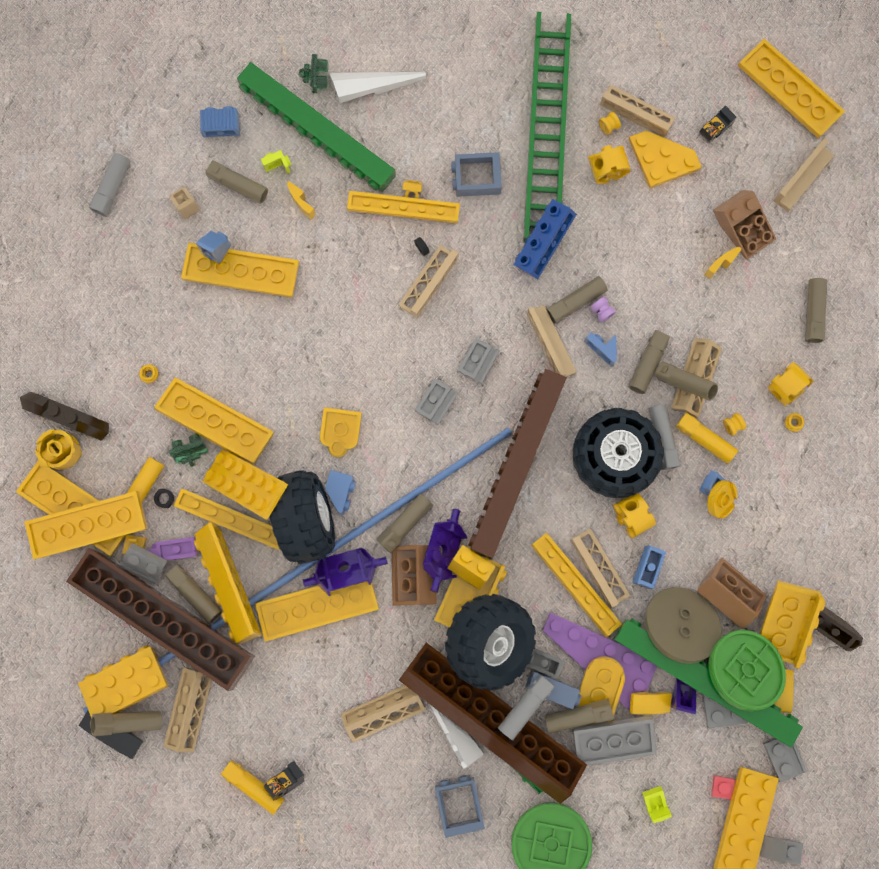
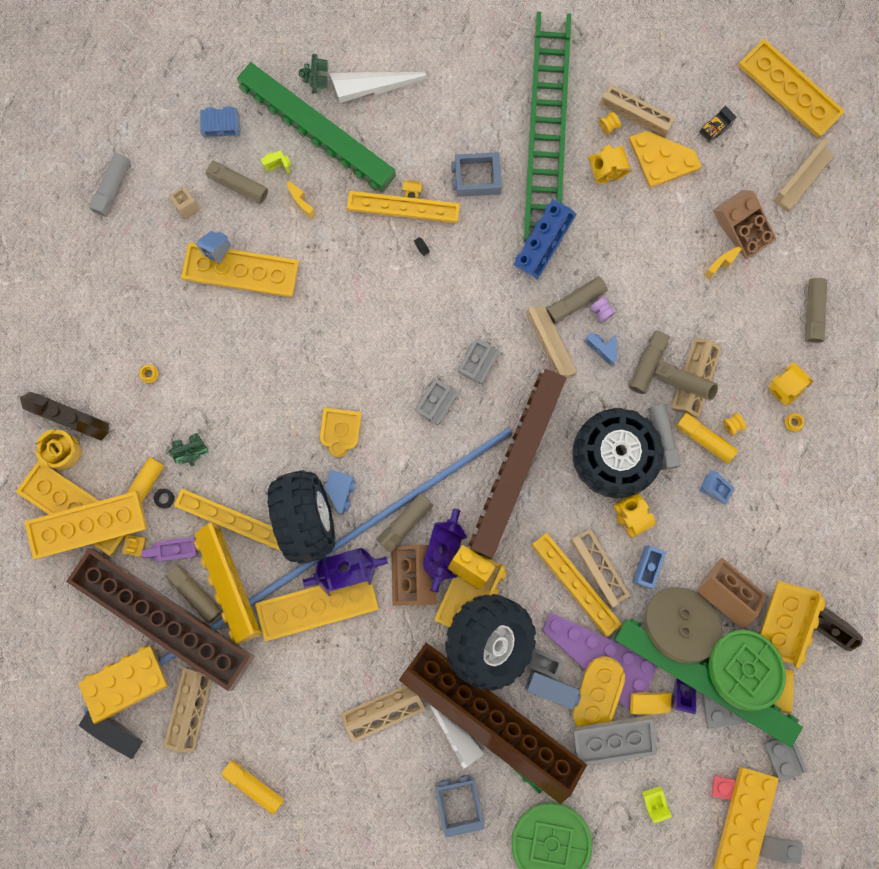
(109, 723): dark tan piece -> none
(143, 563): light grey plate -> none
(214, 421): yellow plate -> none
(245, 483): yellow plate -> none
(284, 781): black leg -> none
(432, 283): tan fence -> none
(526, 707): light grey piece -> none
(579, 716): dark tan piece -> none
(721, 499): yellow tile -> none

